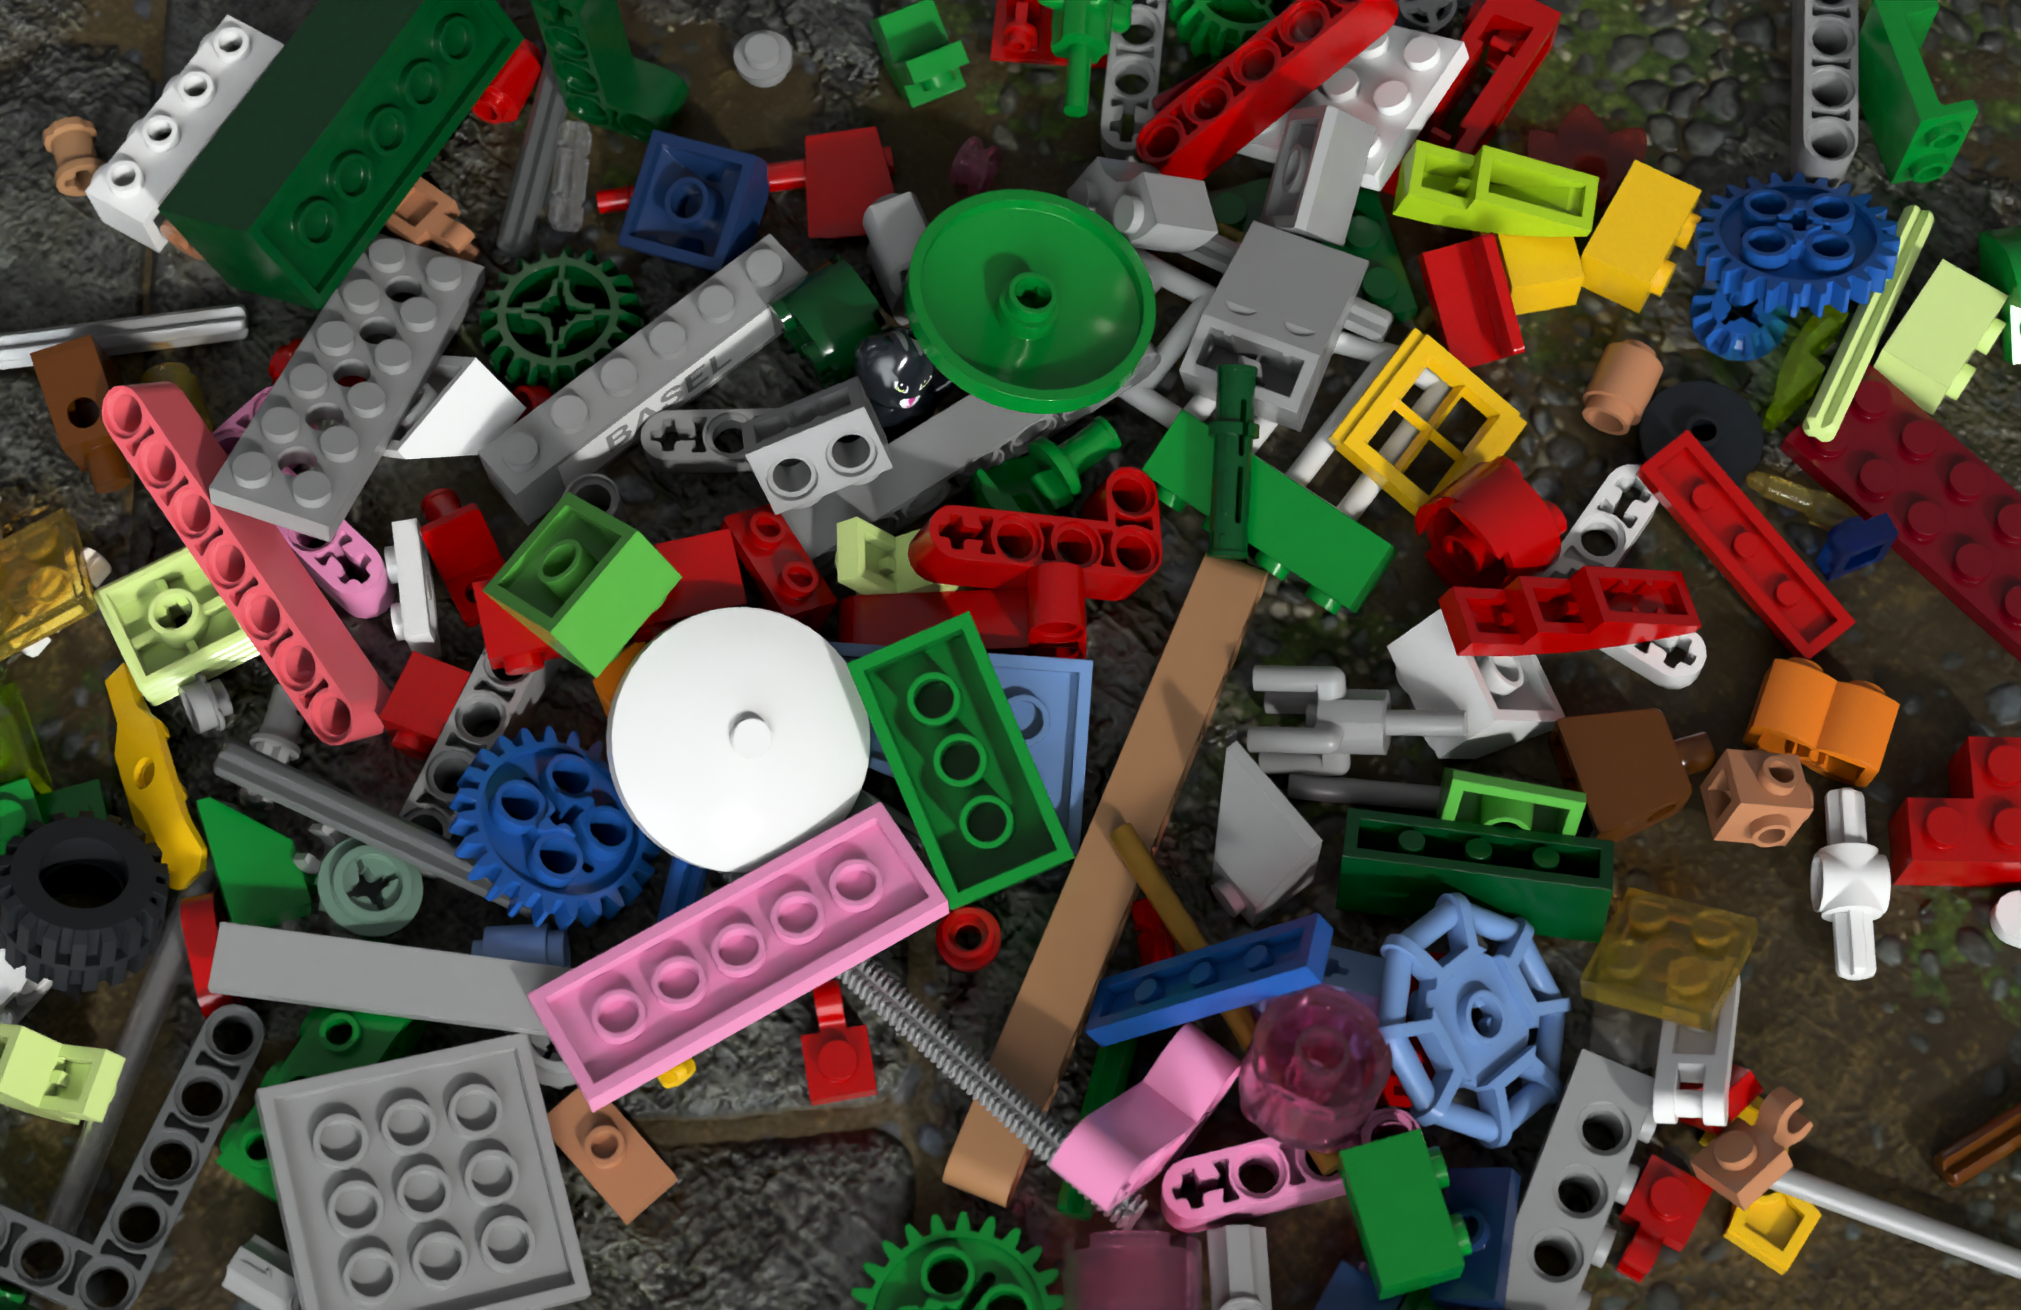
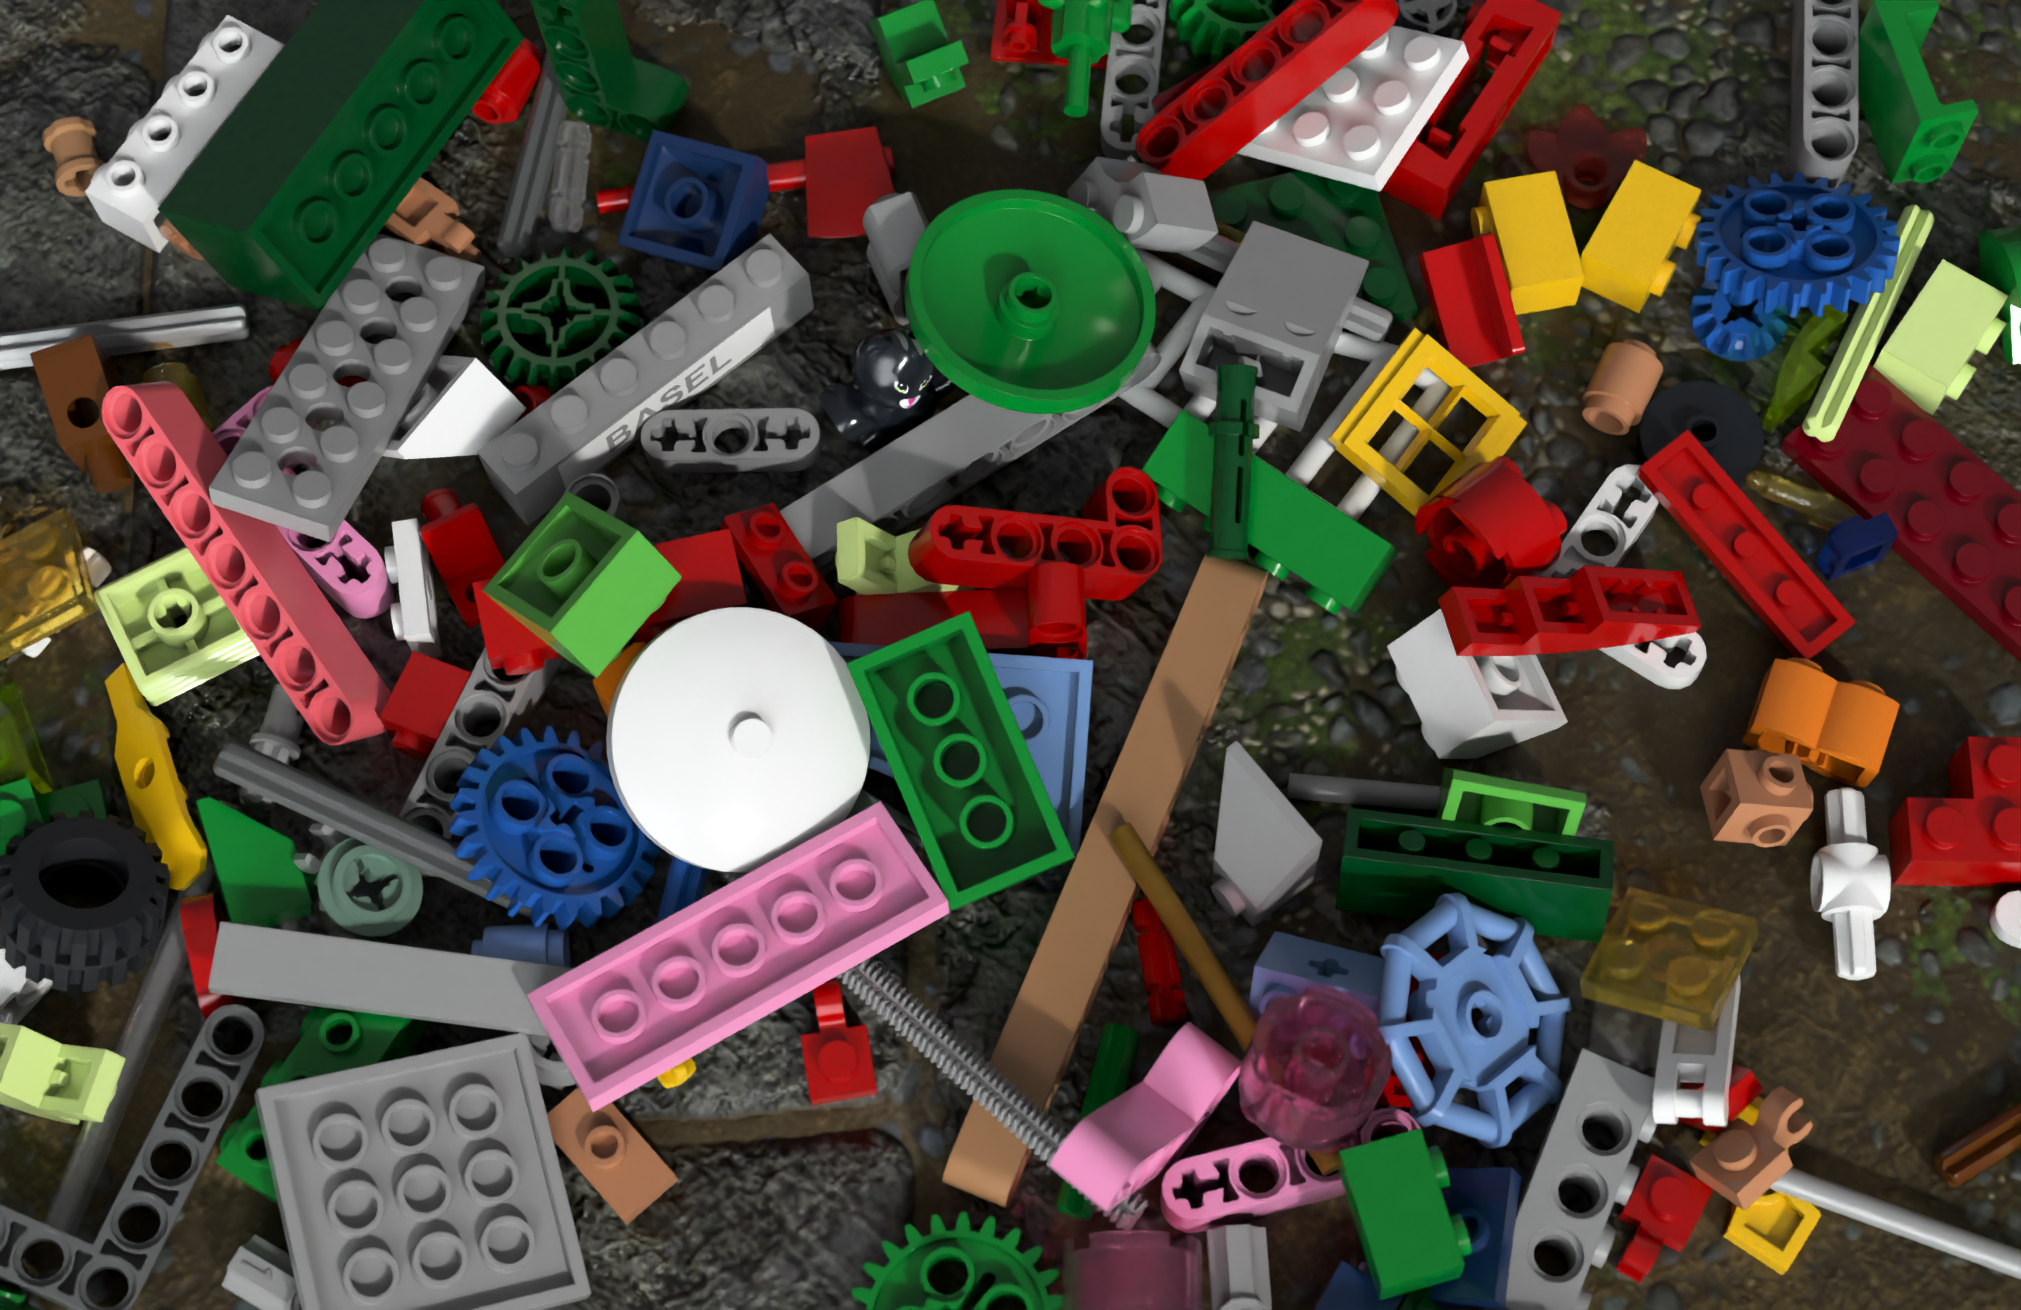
(205, 703): light grey plate -> none
(763, 58): light grey plate -> none
(810, 433): light grey brick -> none
(827, 318): dark green brick -> none
(963, 920): red plate -> none
(975, 166): clear pink bush -> none
(1047, 477): green piece -> none
(1210, 980): blue plate -> none
(1318, 173): light grey slope -> none
(1336, 721): light grey plant -> none
(1494, 192): lime slope -> none
(1627, 769): reddish brown torso -> none

